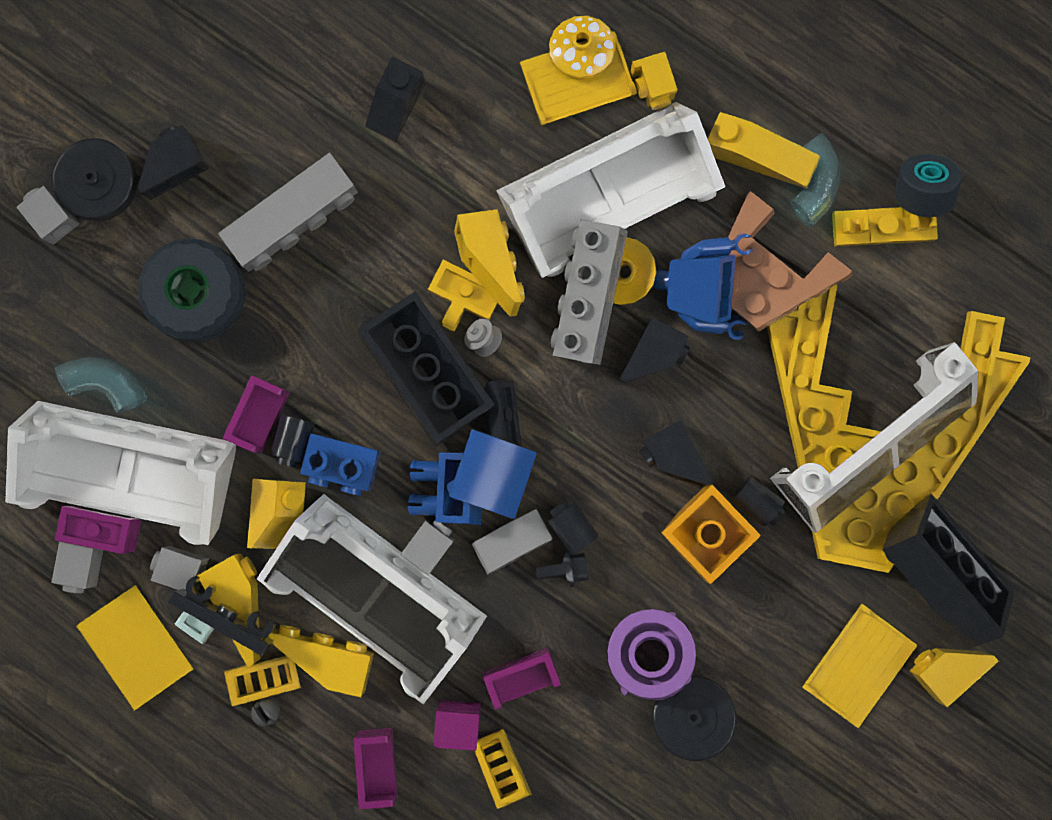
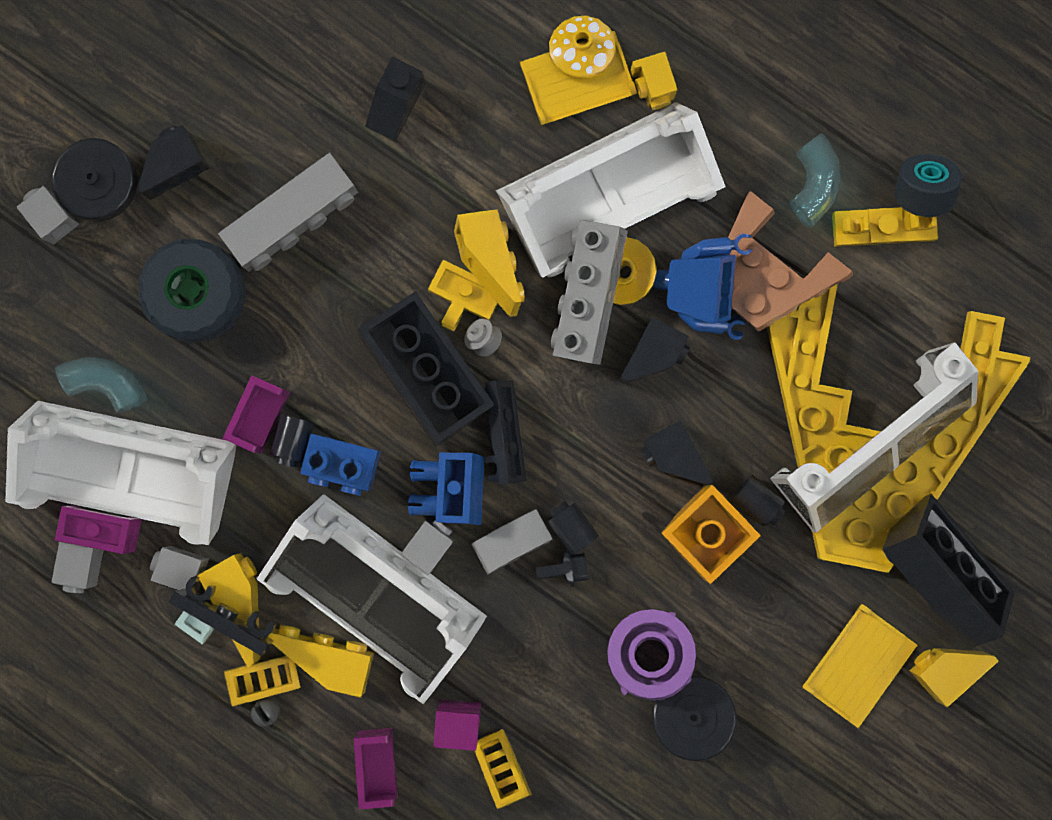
(134, 647): yellow piece -> none
(273, 511): yellow slope -> none
(492, 474): blue slope -> none
(521, 677): magenta panel -> none
(761, 150): yellow slope -> none

